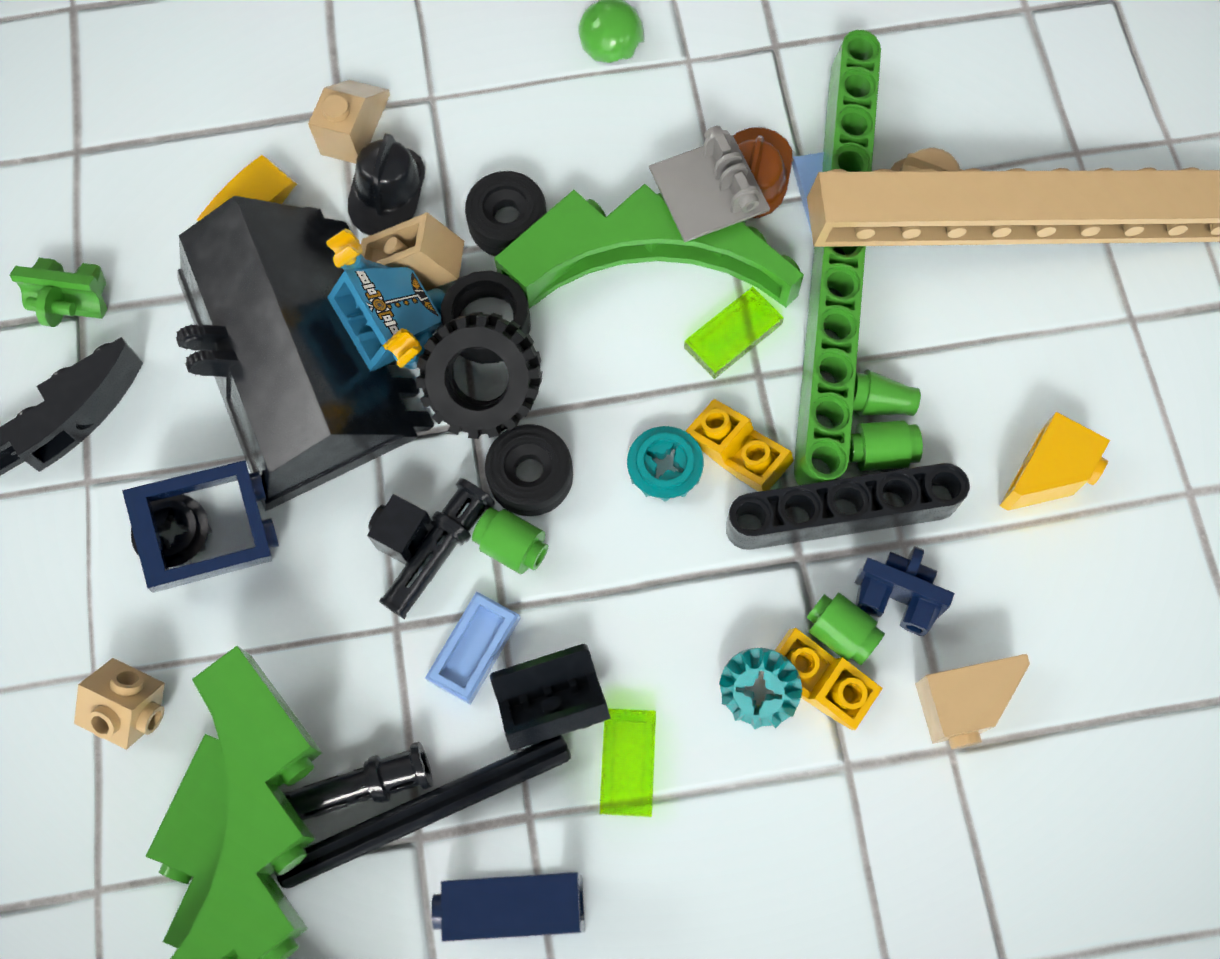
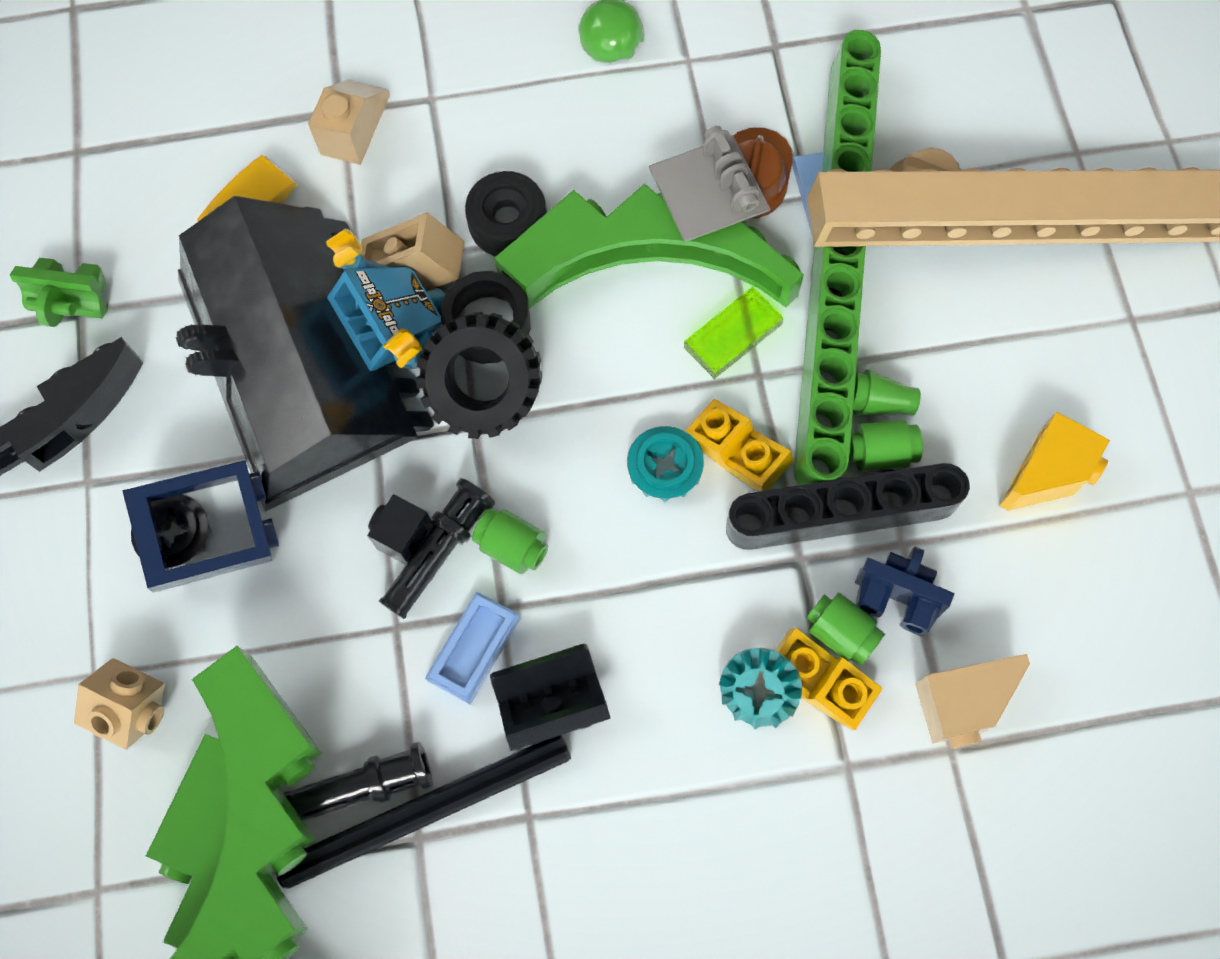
(385, 186): black piece -> none
(509, 907): dark blue window -> none
(527, 443): black tyre -> none
(628, 763): clear neon green tile -> none

